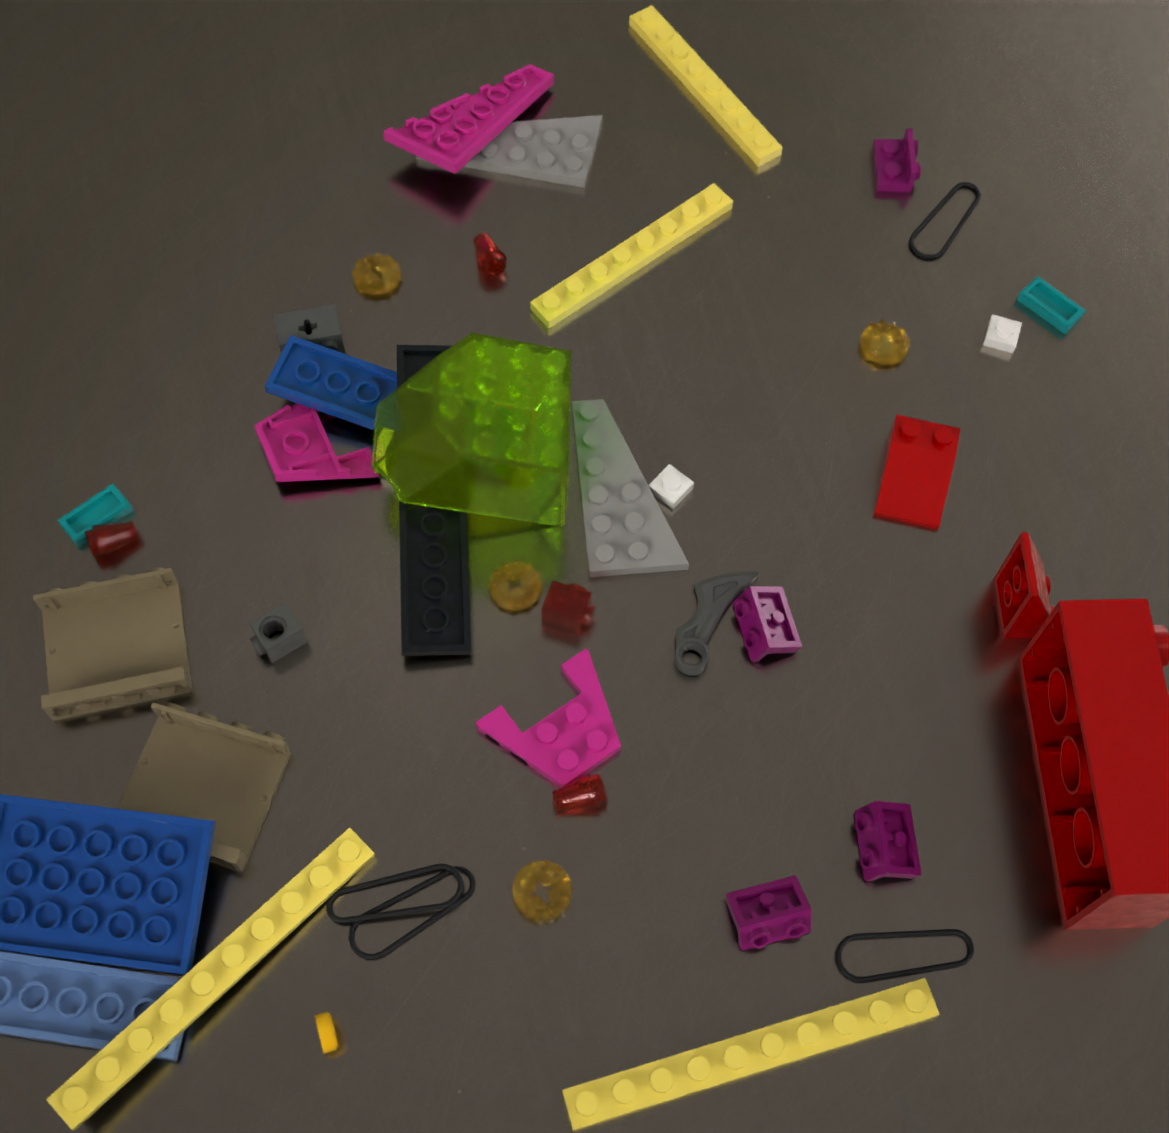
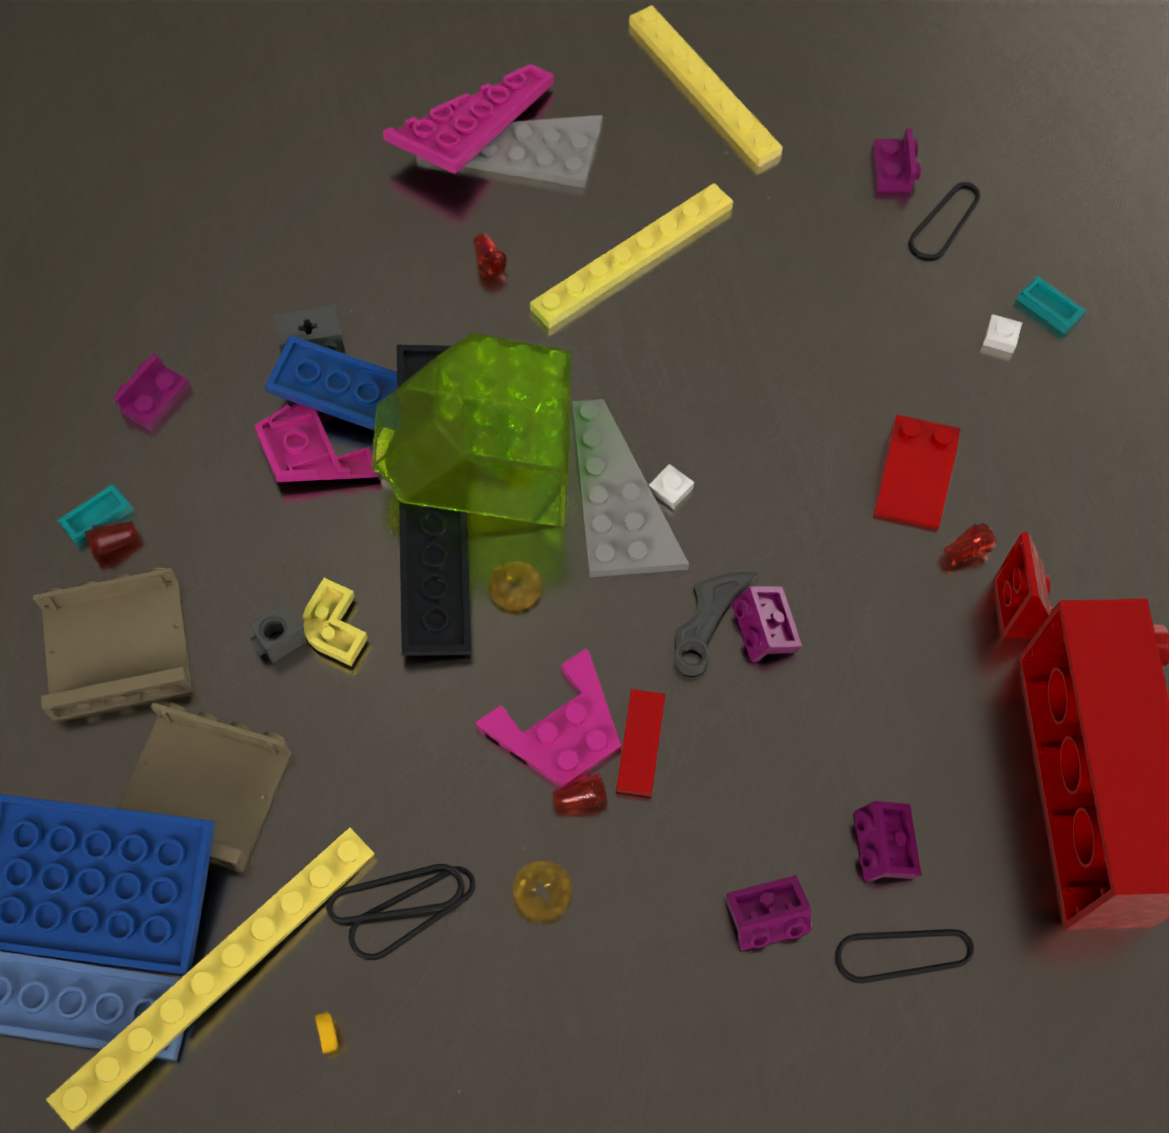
(150, 393): none -> magenta bracket
(324, 623): none -> light yellow plate
(369, 282): clear yellow gear -> none
(567, 607): clear red brick -> none
(640, 743): none -> red tile
(749, 1054): light yellow plate -> none
(893, 351): clear yellow gear -> none
(972, 543): none -> clear red cone

